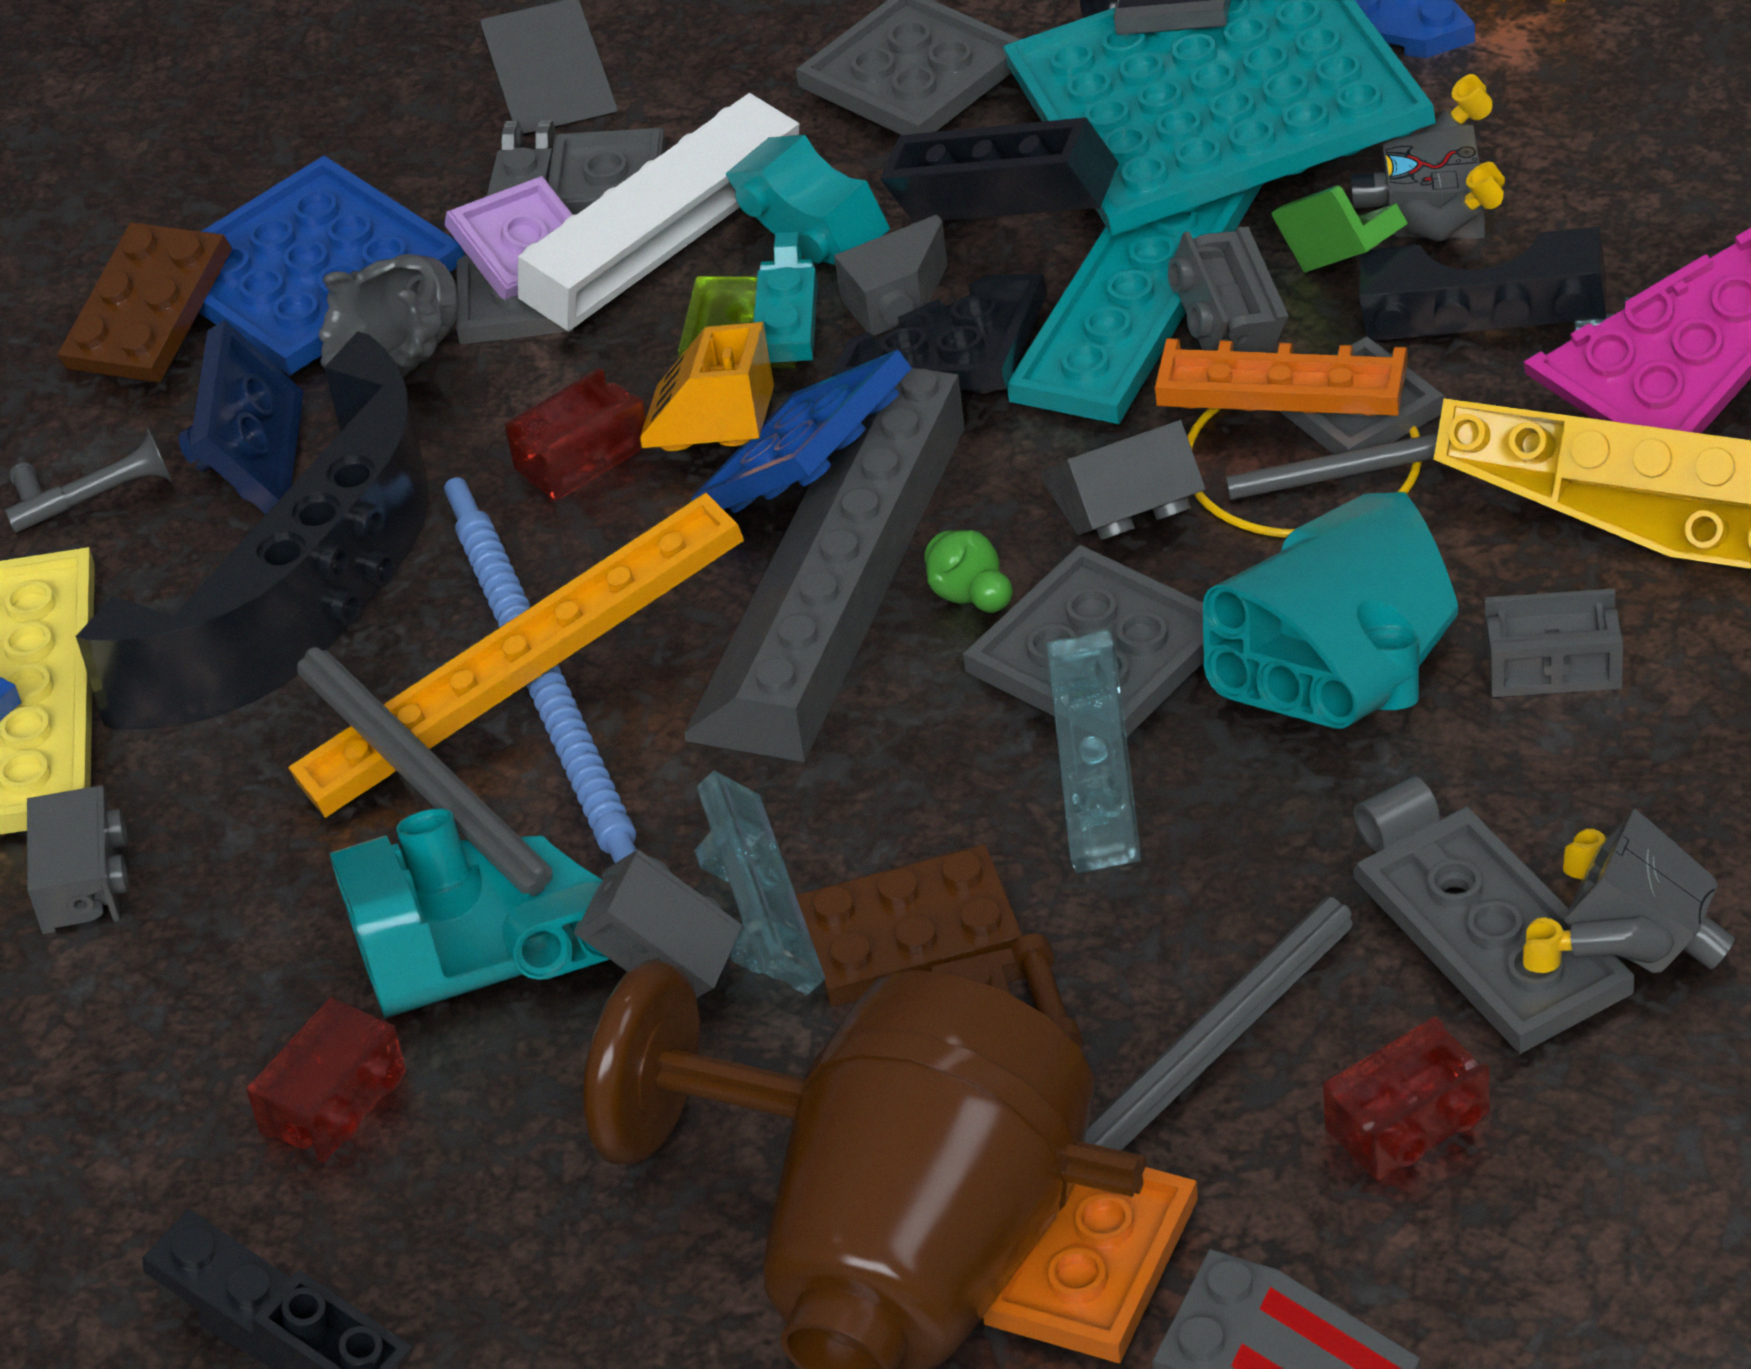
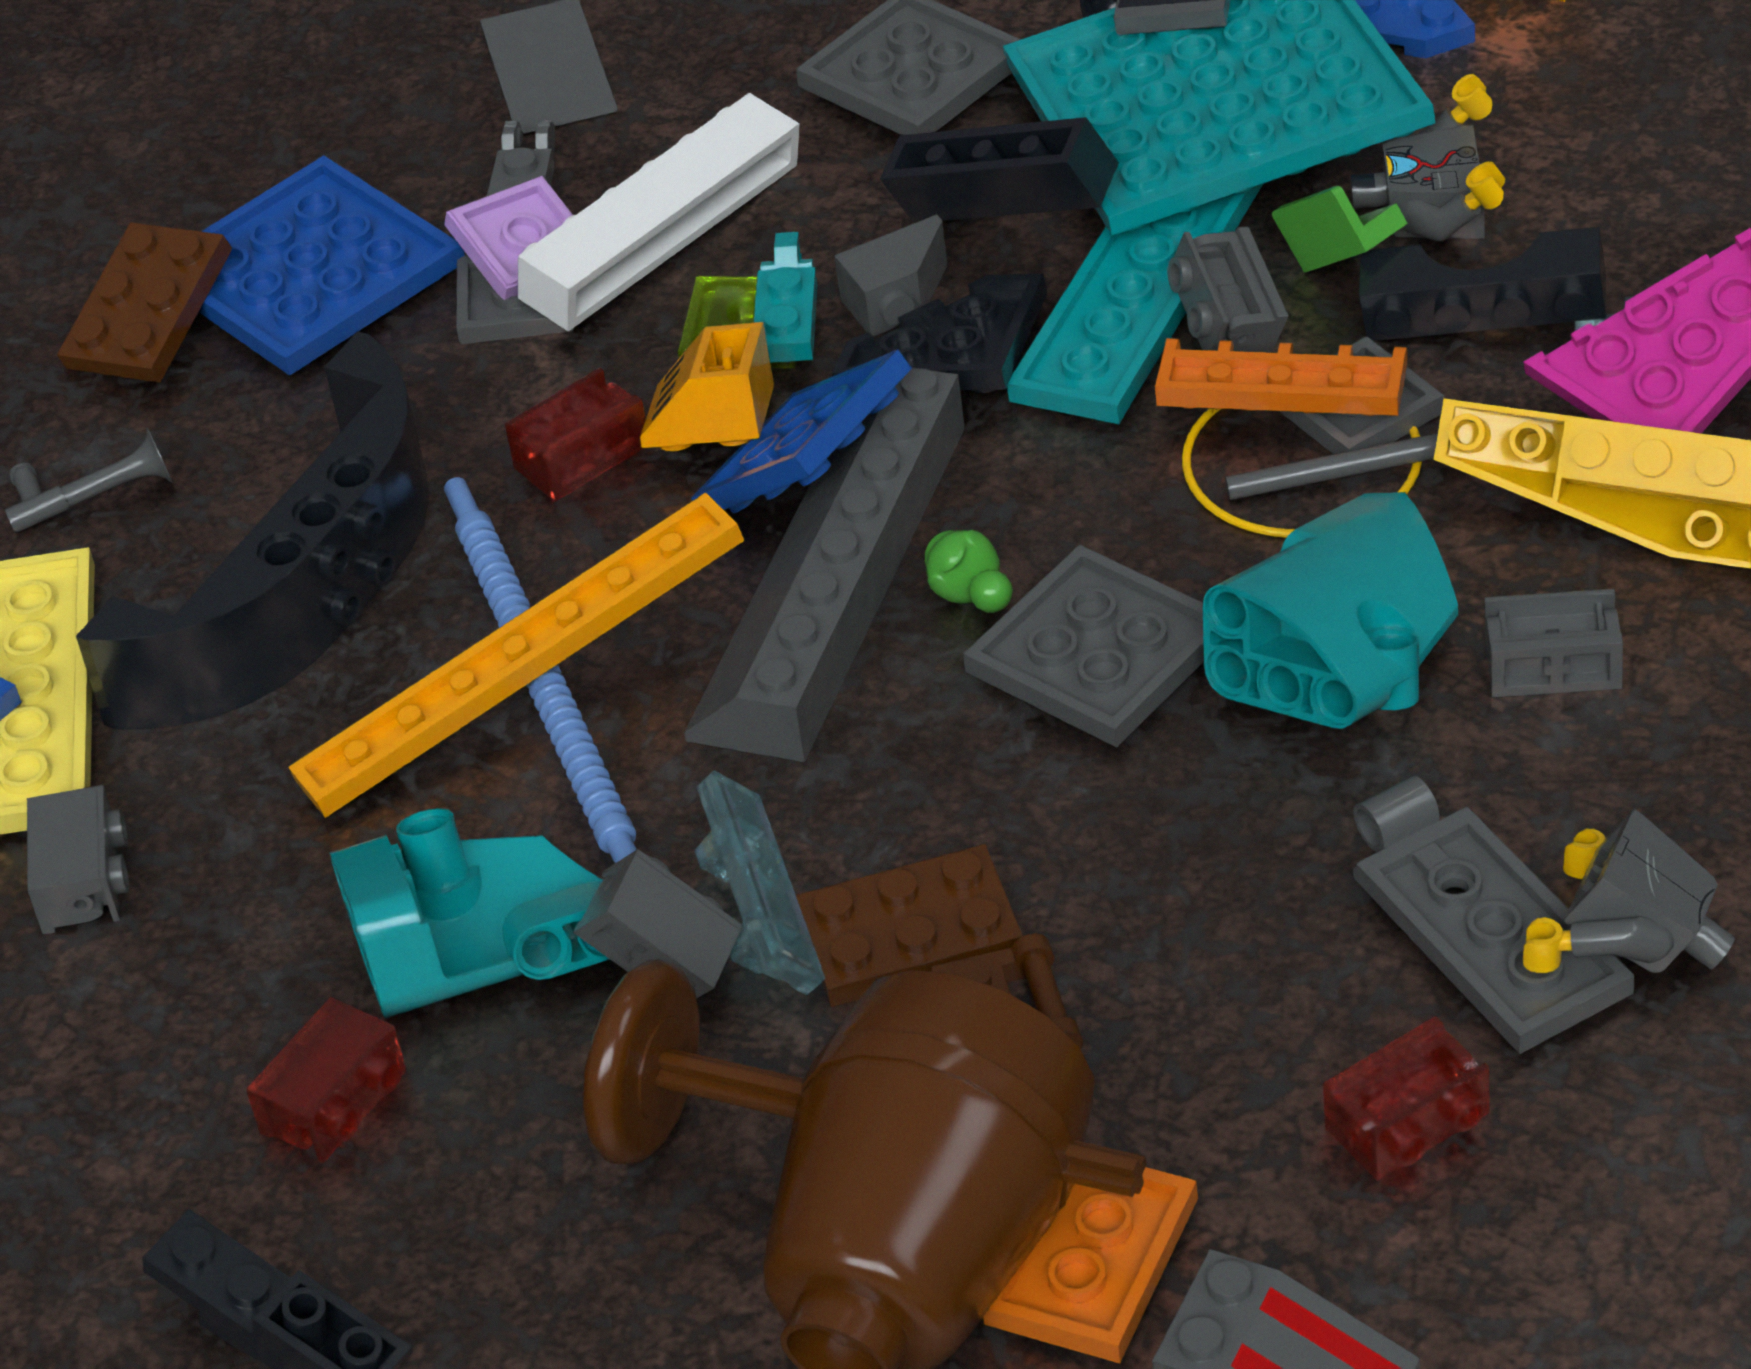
(244, 419): dark blue plate -> none
(397, 301): dark grey hair -> none
(425, 771): dark grey axle -> none
(593, 162): dark grey tile -> none
(799, 192): teal brick -> none
(1093, 752): clear light blue hinge -> none
(1126, 479): dark grey slope -> none
(1220, 1026): dark grey axle -> none

